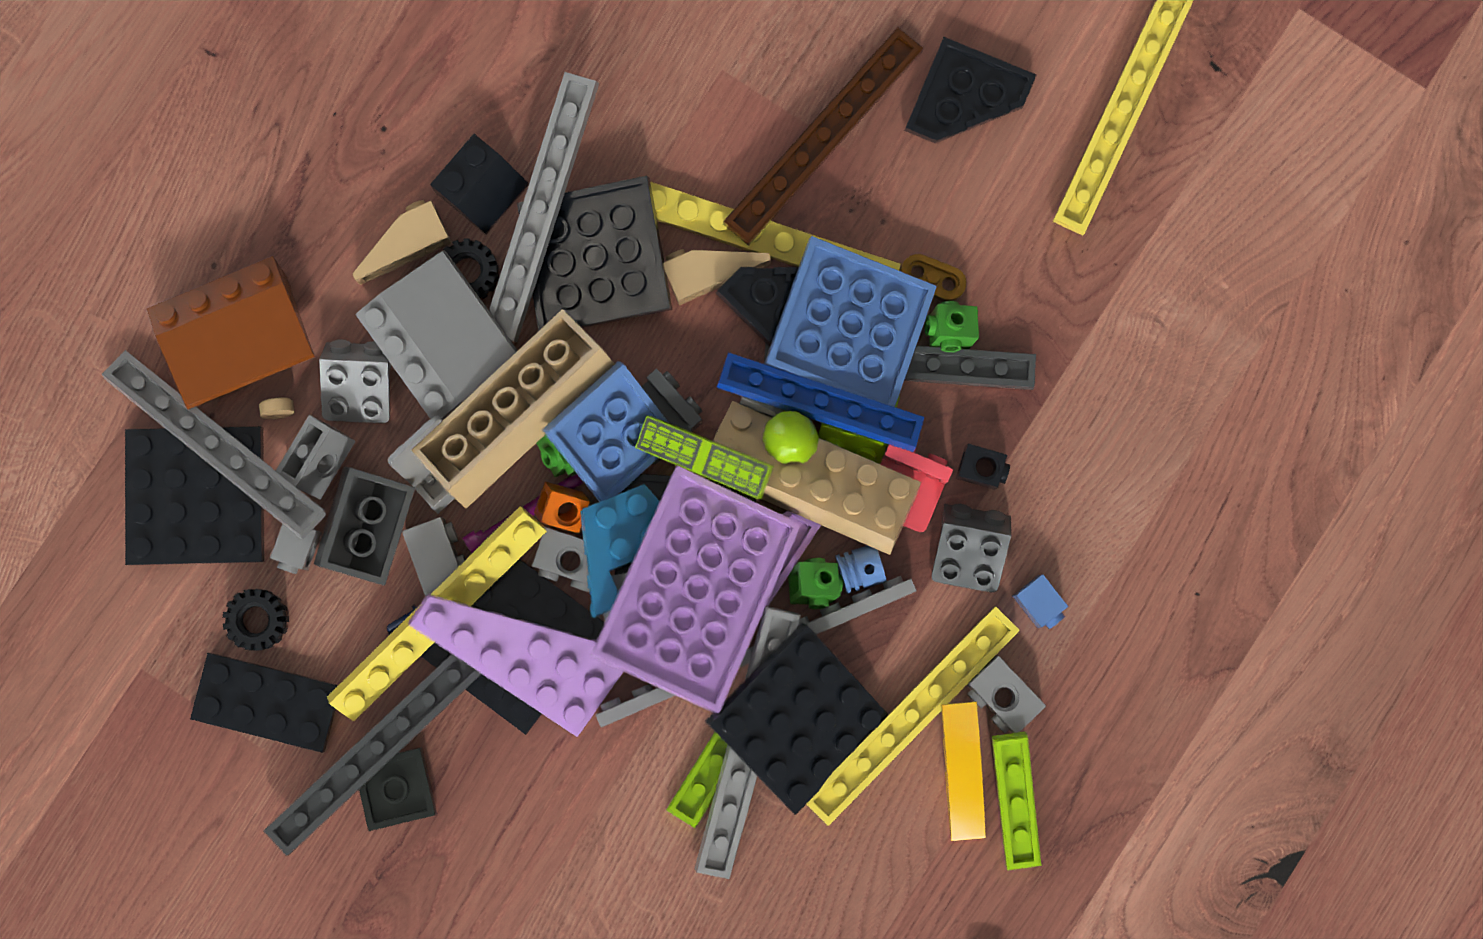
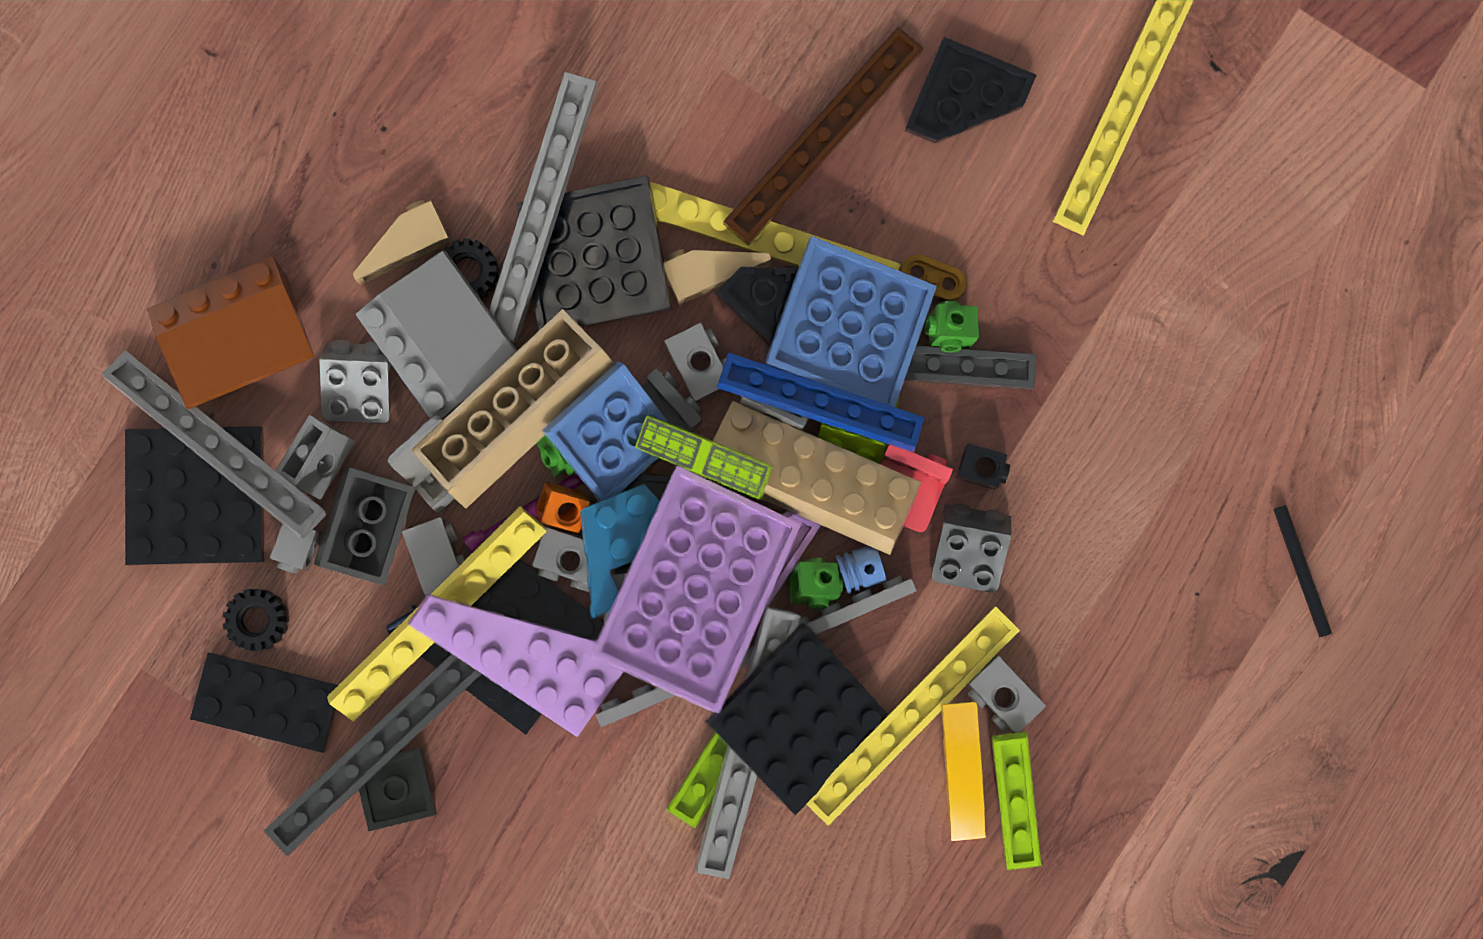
(276, 408): tan tile -> none
(479, 184): black slope -> none
(683, 348): none -> light grey brick
(790, 437): lime hair -> none
(1041, 602): medium blue brick -> none
(1302, 571): none -> black bar

